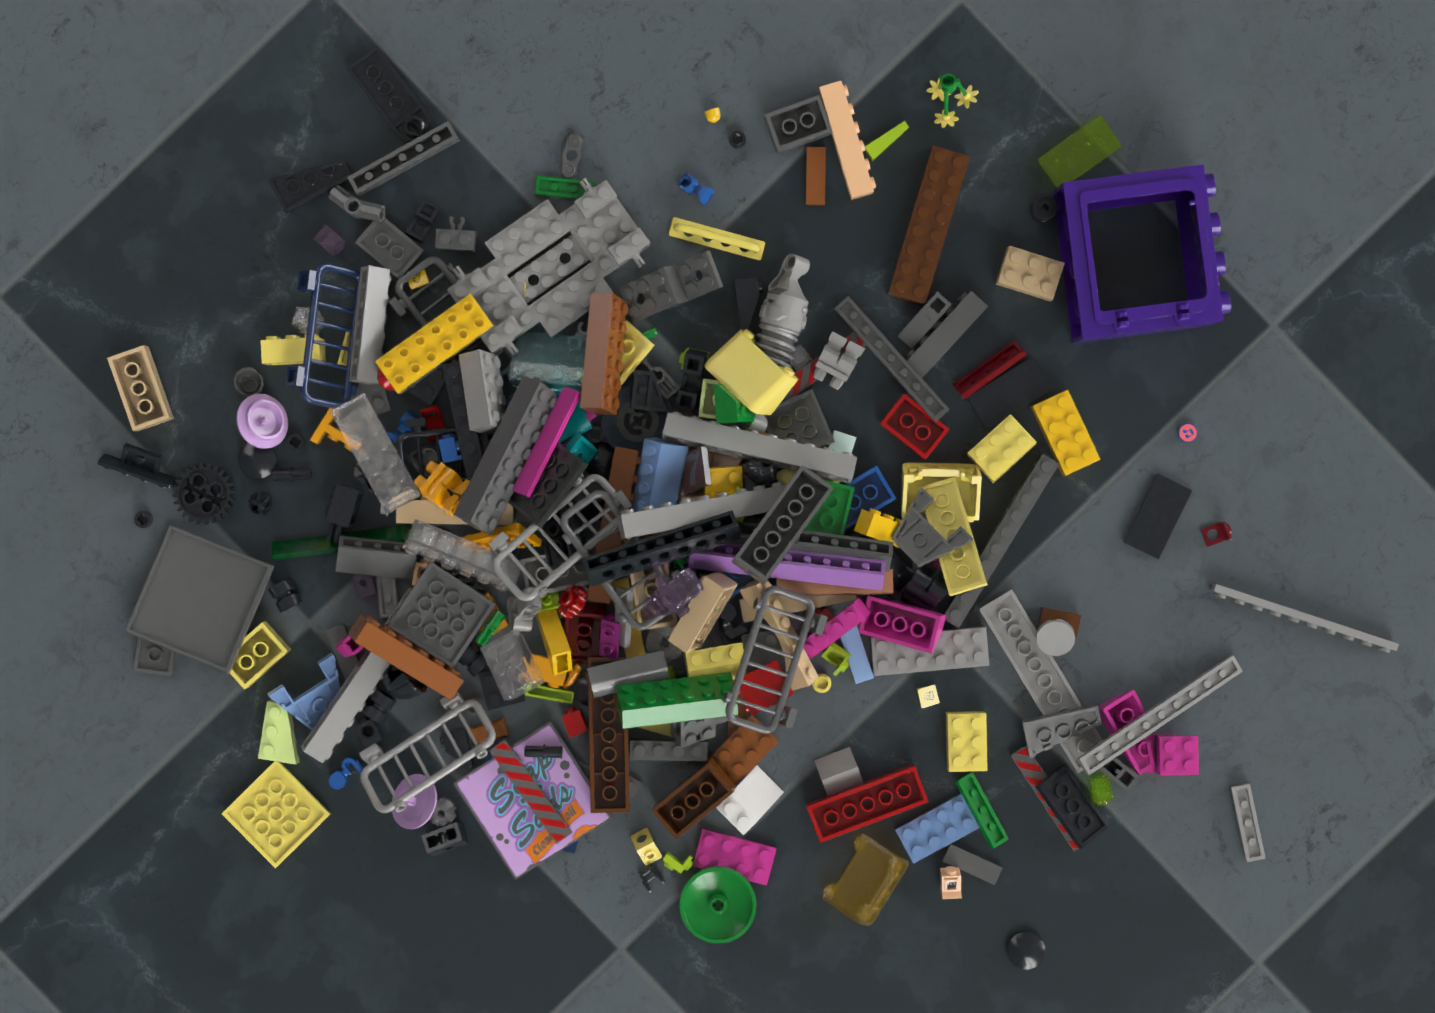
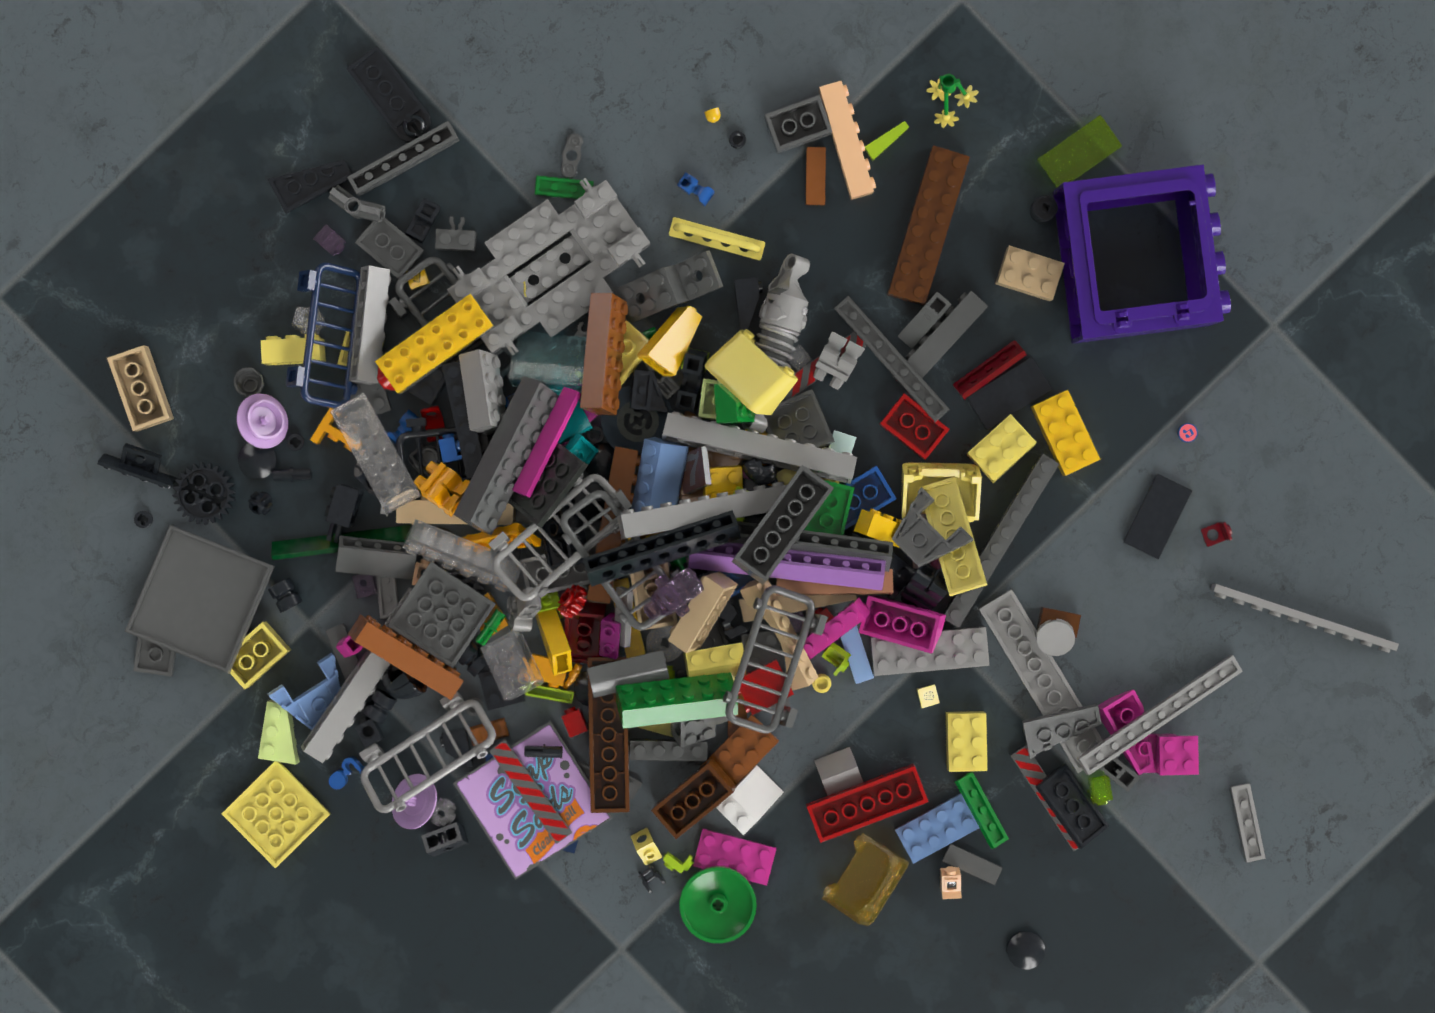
(669, 344): none -> yellow slope

